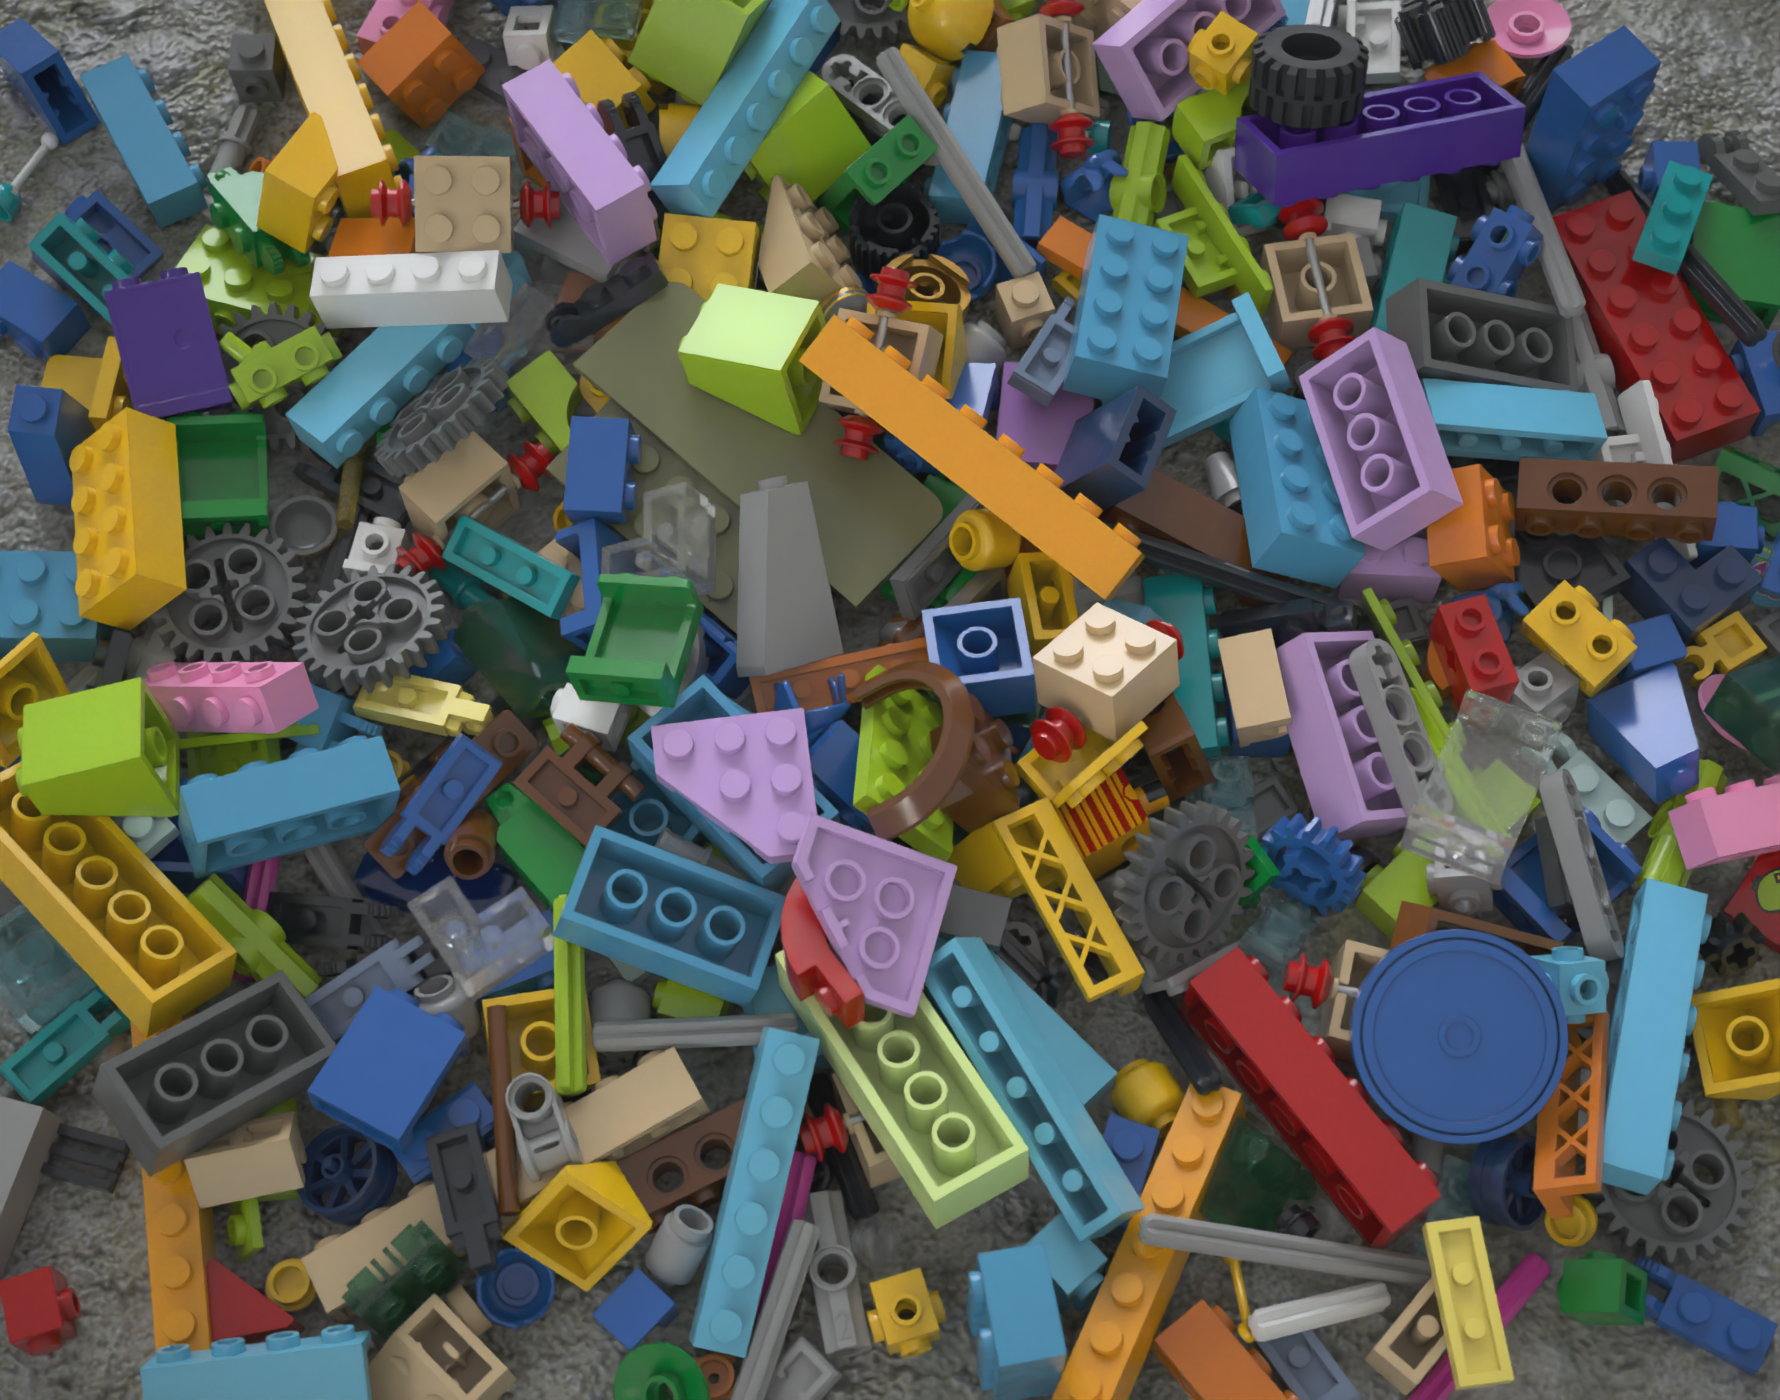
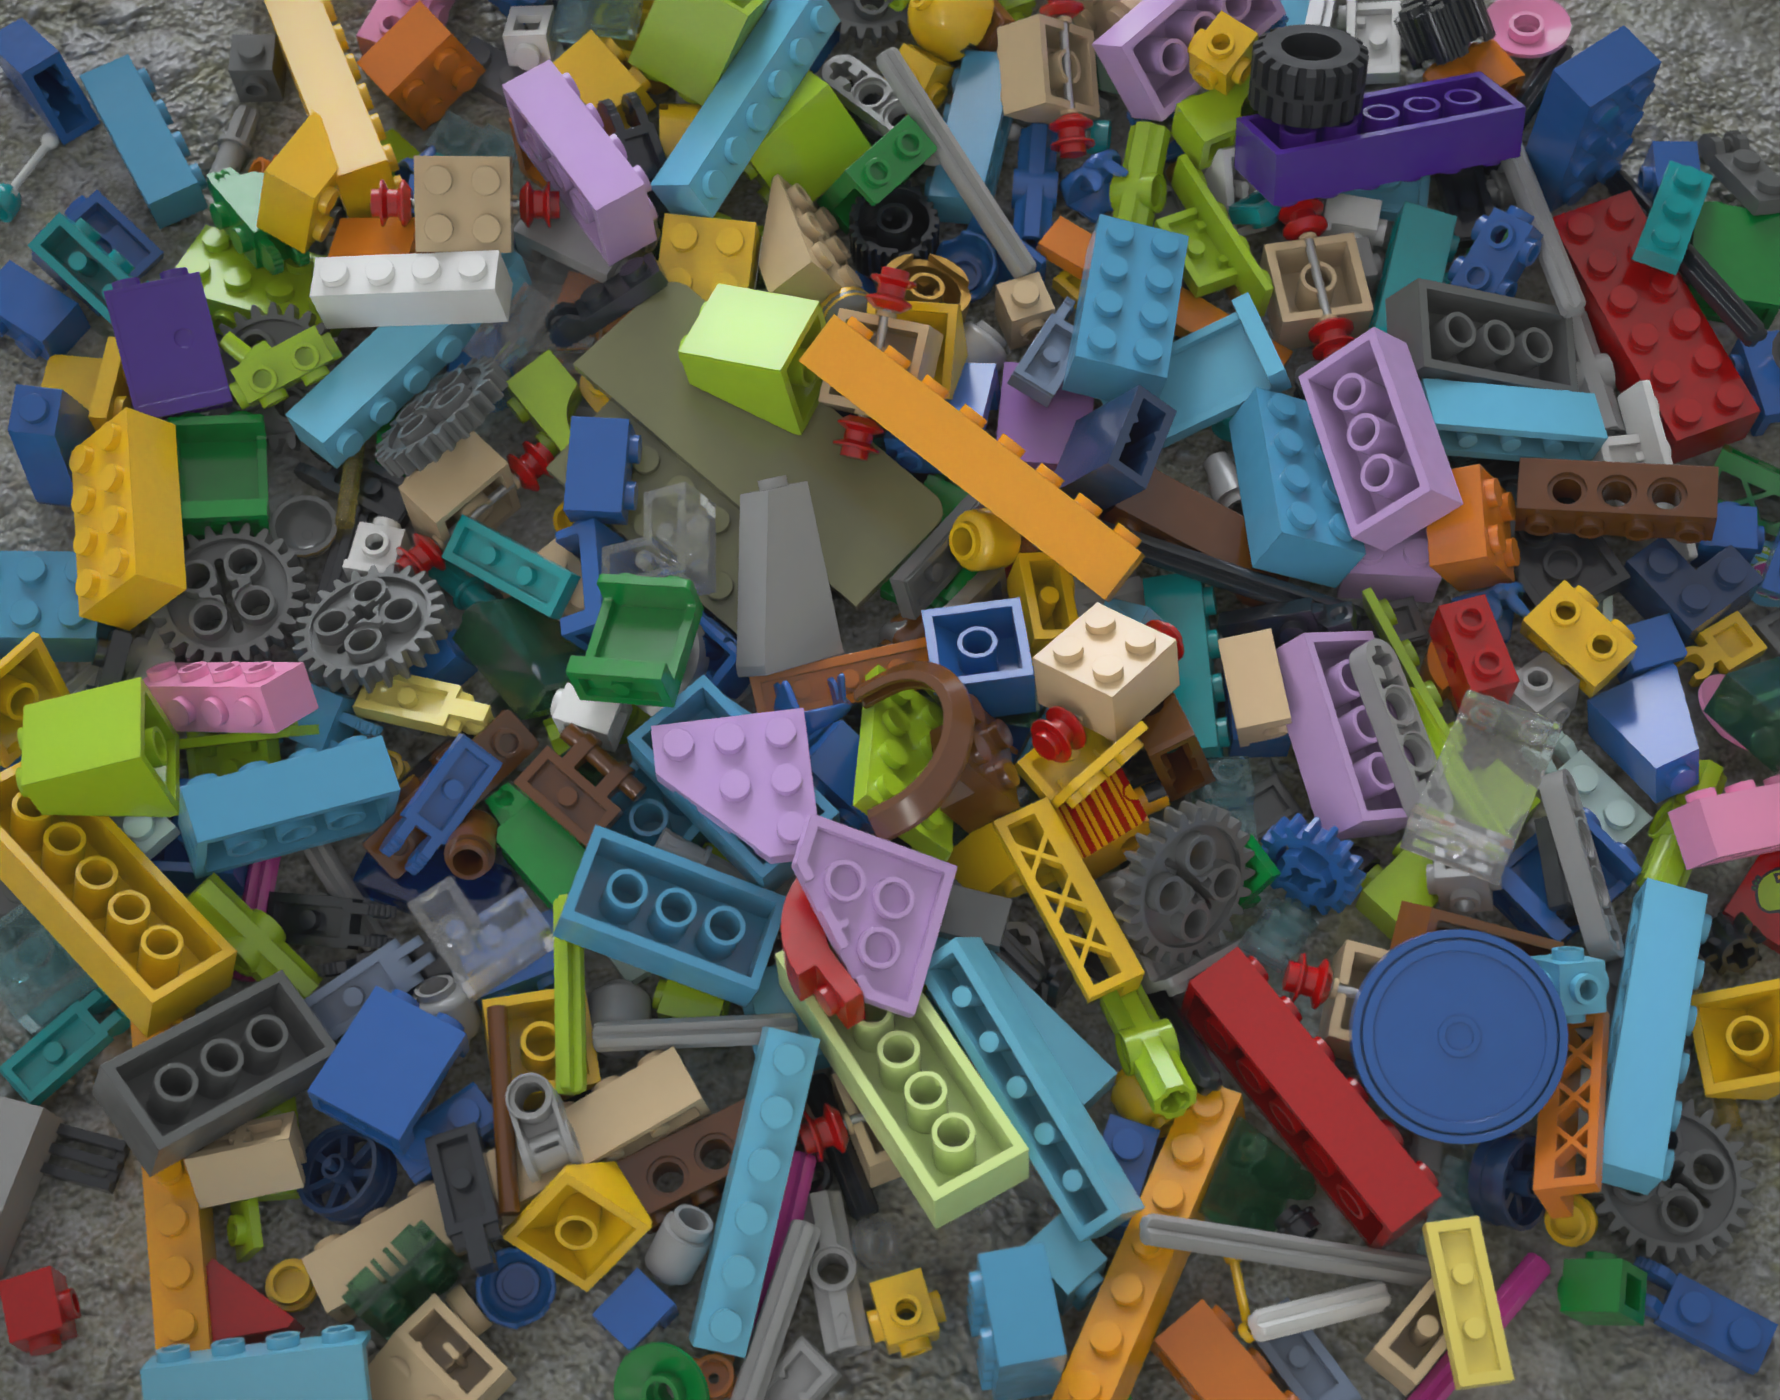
(1149, 1051): none -> lime piece

